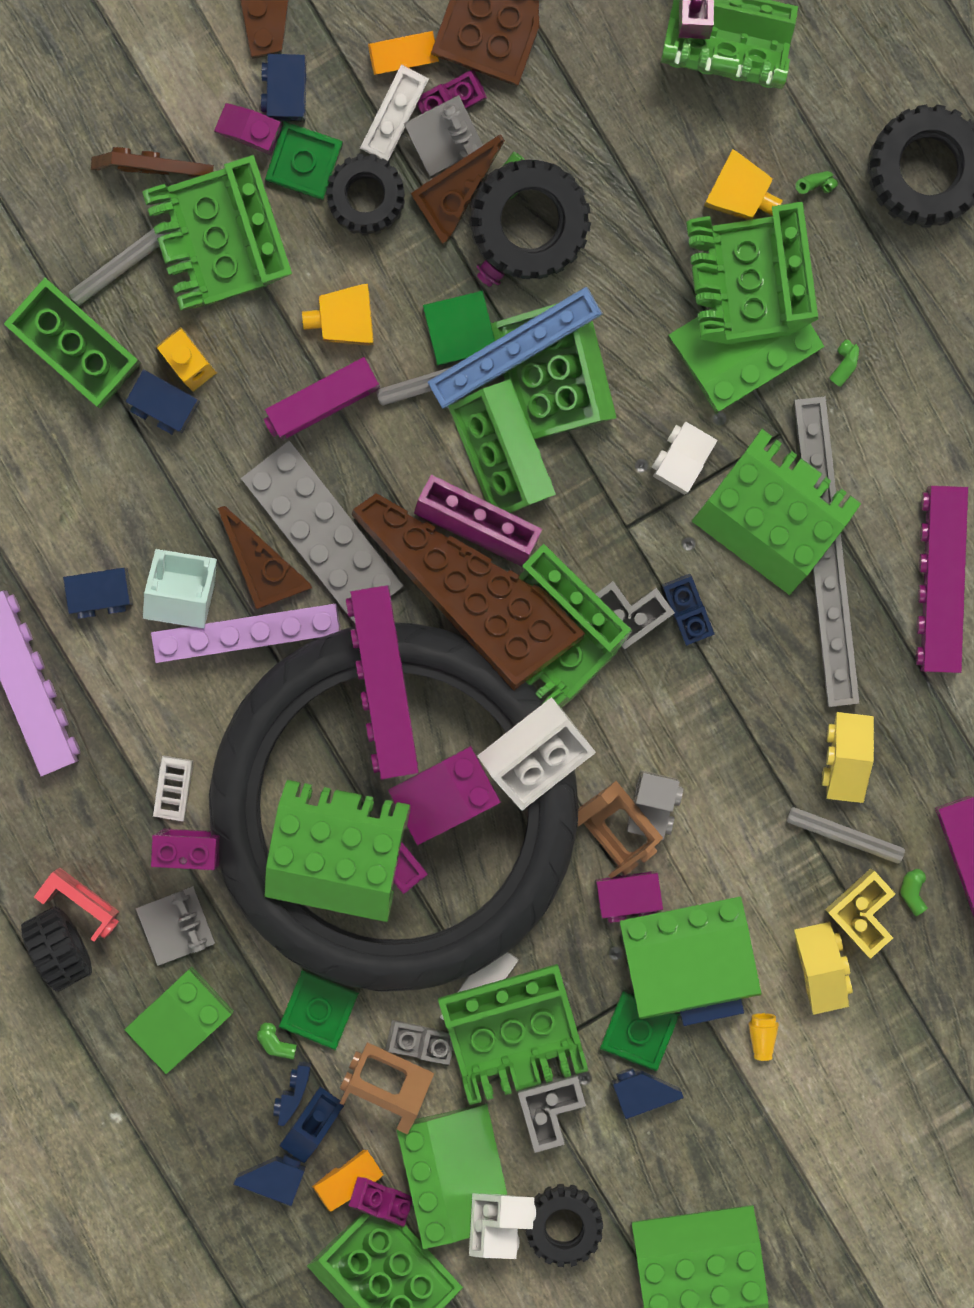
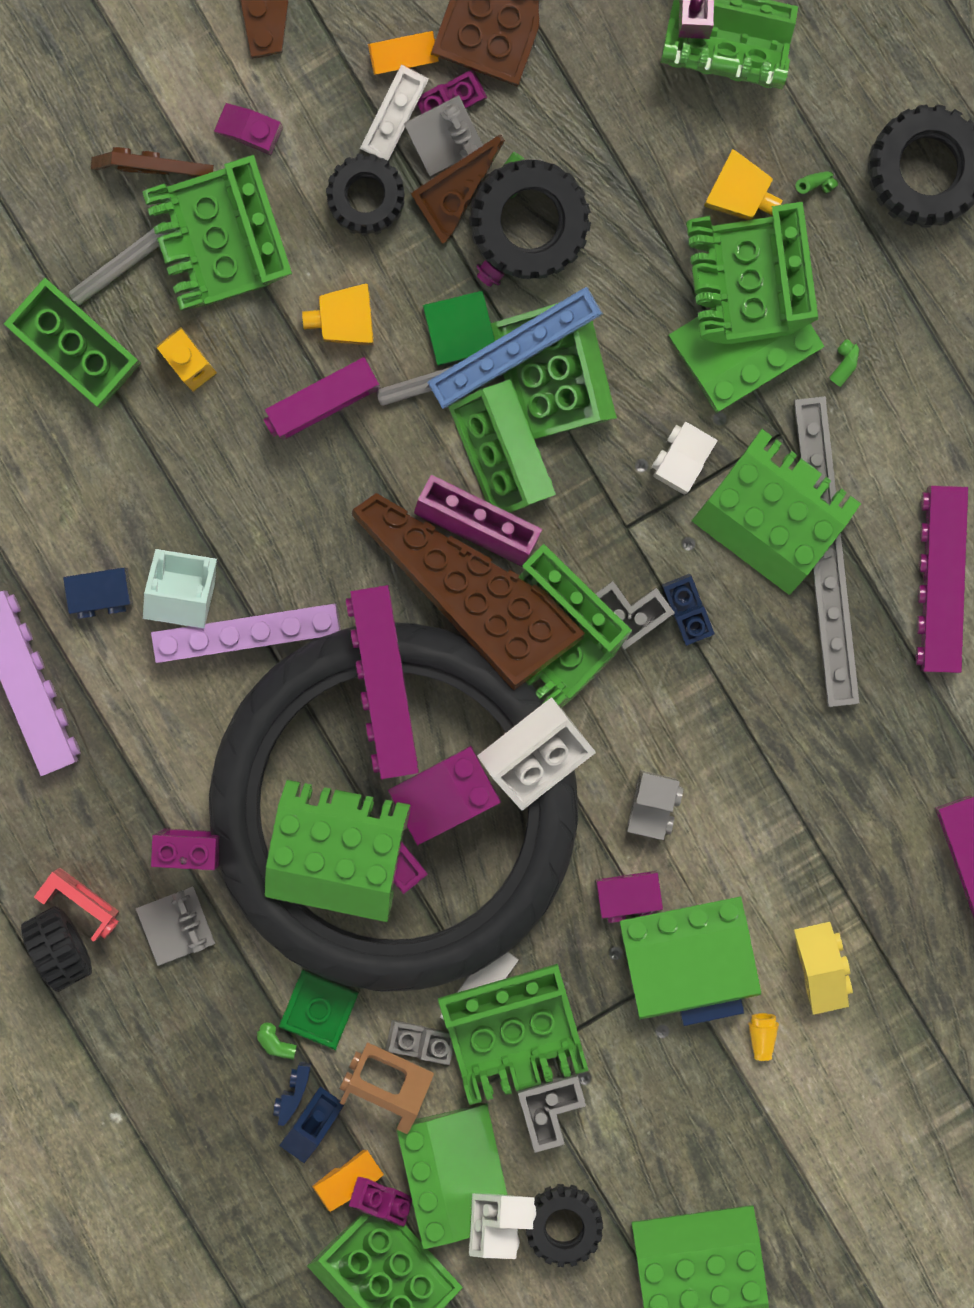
(161, 401): dark blue brick -> none
(179, 763): white slope -> none
(179, 1020): bright green slope -> none
(264, 570): reddish brown wing -> none
(274, 1178): dark blue slope -> none
(285, 87): dark blue brick -> none
(303, 160): green tile -> none
(318, 525): light grey plate -> none
(604, 805): medium nougat window -> none
(635, 1038): green tile -> none
(643, 1092): dark blue slope -> none
(845, 835): light grey axle -> none
(849, 757): light yellow brick -> none
(855, 912): light yellow brick -> none
(910, 891): bright green arm -> none

